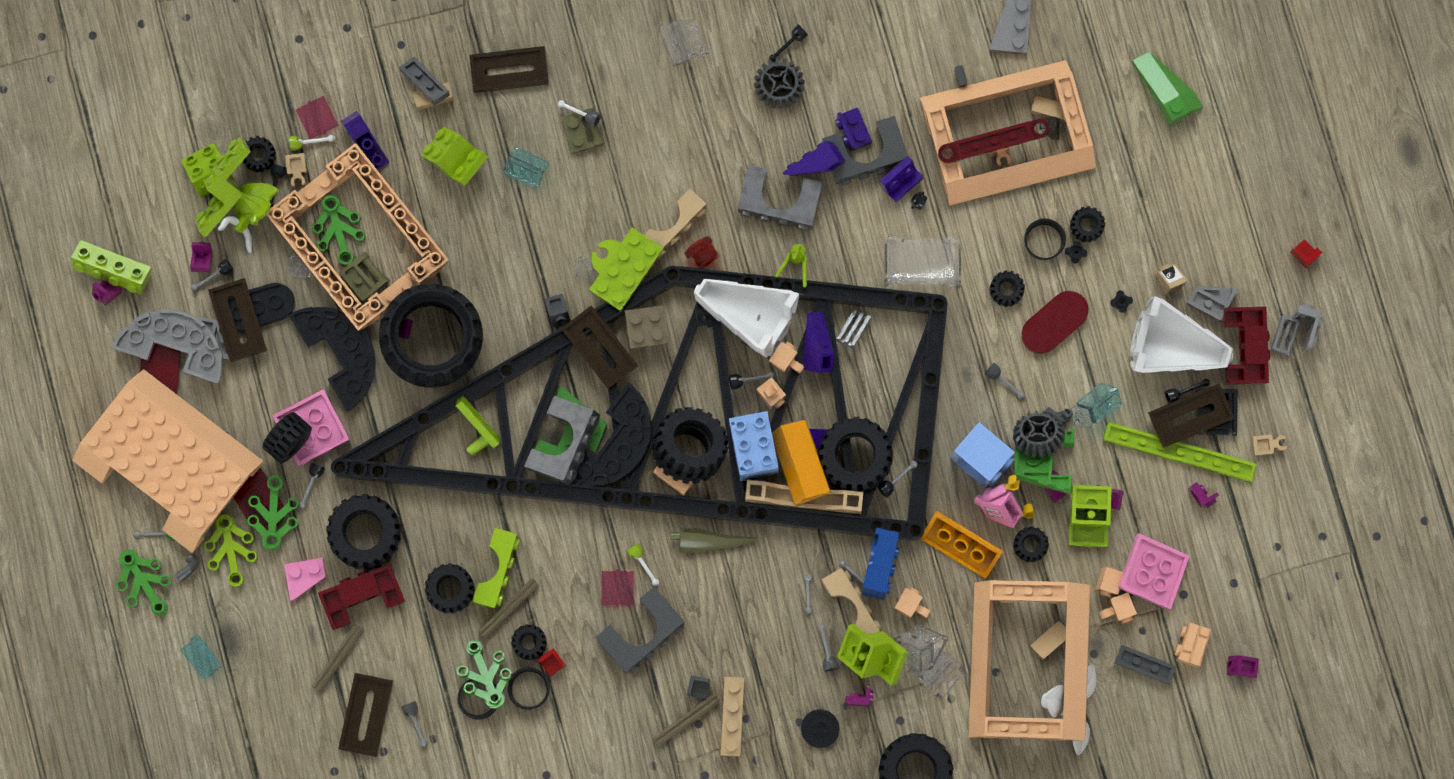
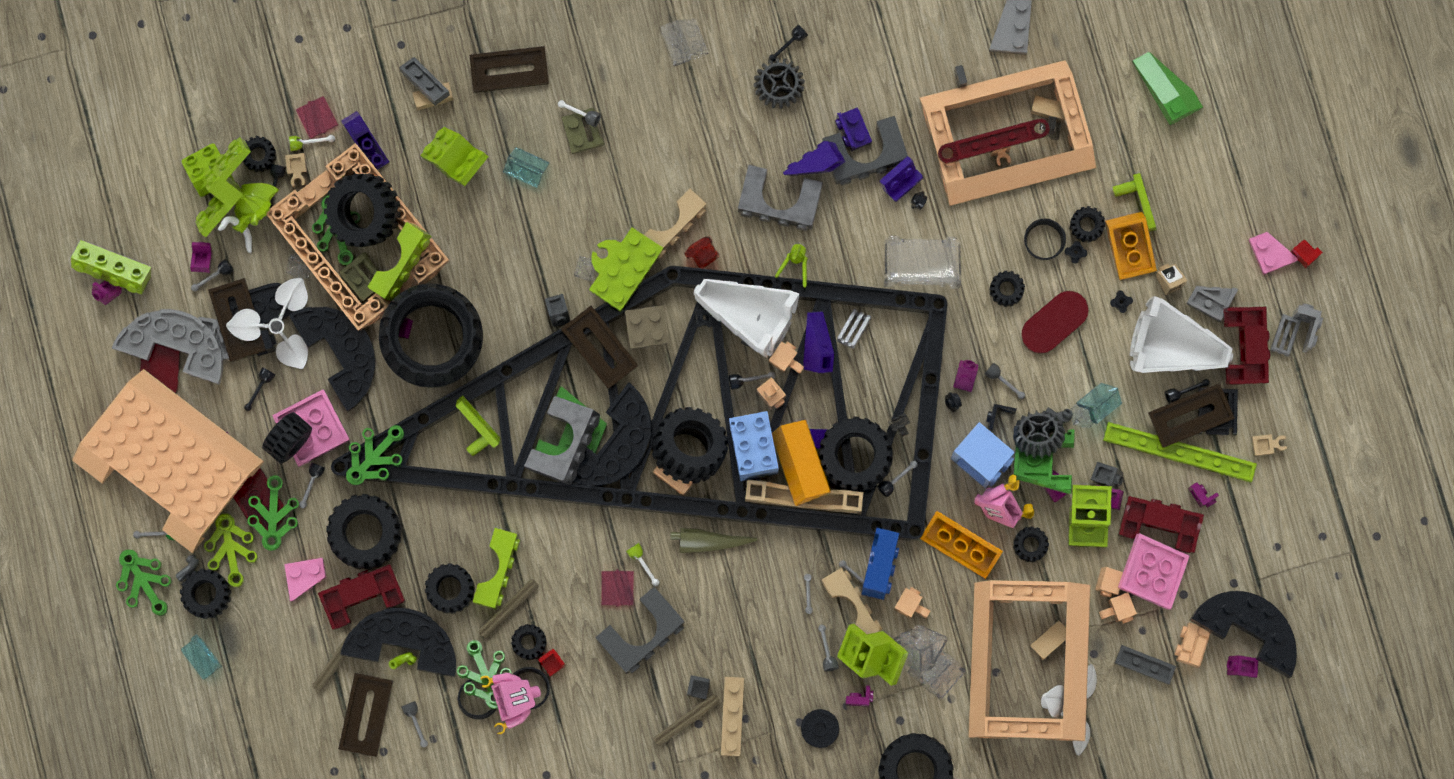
(193, 582): none -> black tyre
(246, 324): none -> white plant
(265, 376): none -> black hinge
(269, 342): none -> black bracket
(340, 216): none -> black tyre
(373, 457): none -> bright green plant
(401, 659): none -> lime arm
(406, 630): none -> black plate
(412, 242): none -> lime arch
(513, 698): none -> bright pink torso
(899, 423): none -> clear smoke tile
(953, 401): none -> black plate
(966, 375): none -> magenta bracket
(992, 414): none -> black bracket
(1107, 475): none -> dark grey bracket
(1131, 245): none -> light orange slope
(1133, 186): none -> lime piece
(1164, 518): none -> dark red bracket
(1255, 617): none -> black plate
(1270, 253): none -> bright pink wing

